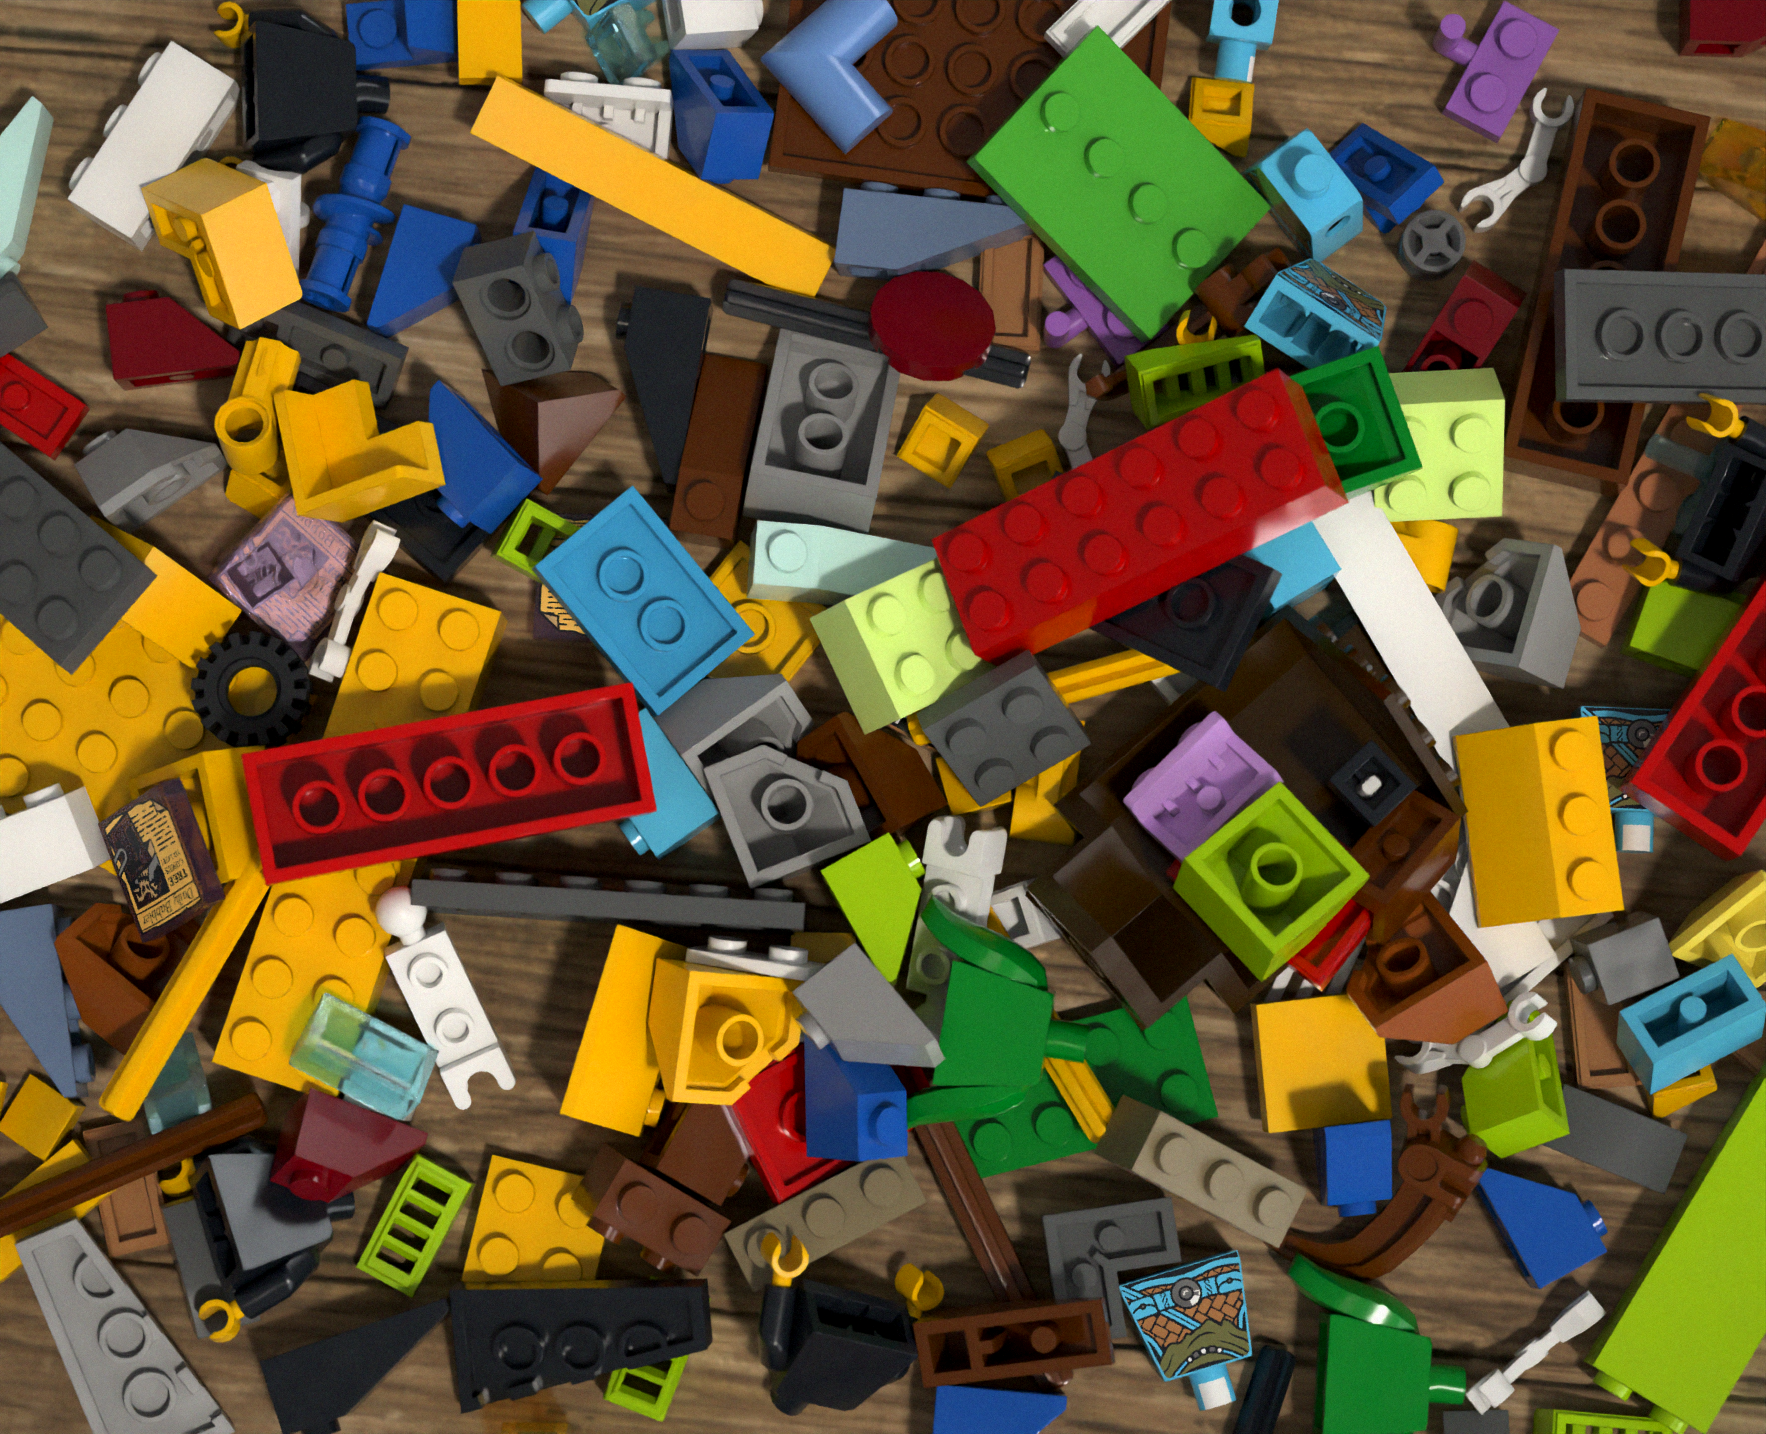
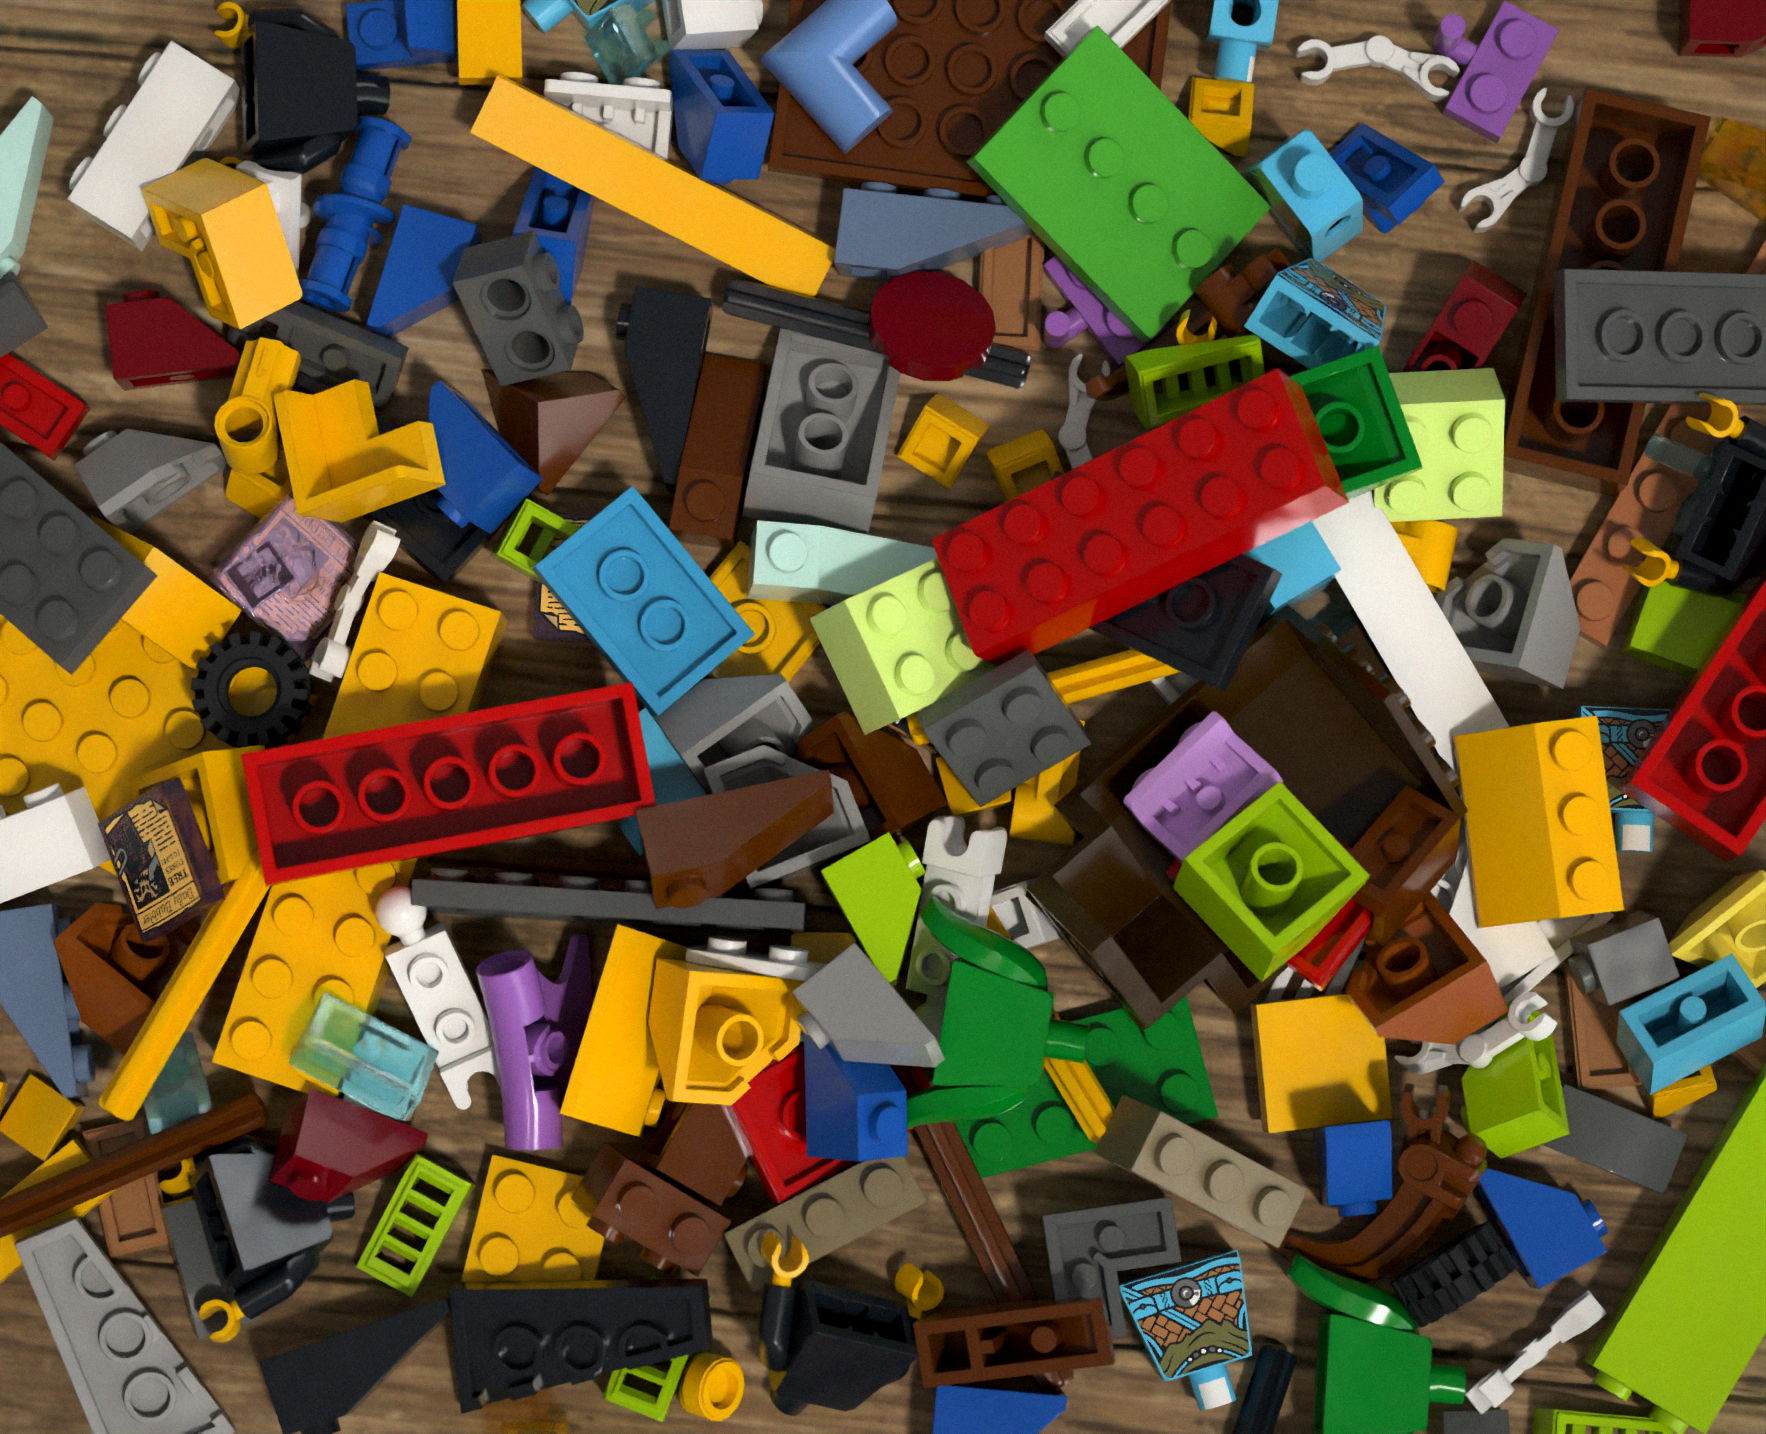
(536, 1038): none -> medium lavender pin
(711, 1386): none -> yellow tile
(718, 839): none -> reddish brown slope
(1371, 784): black piece -> none
(1379, 53): none -> white piece
(1438, 234): flat silver wheel -> none
(1453, 1274): none -> black tyre

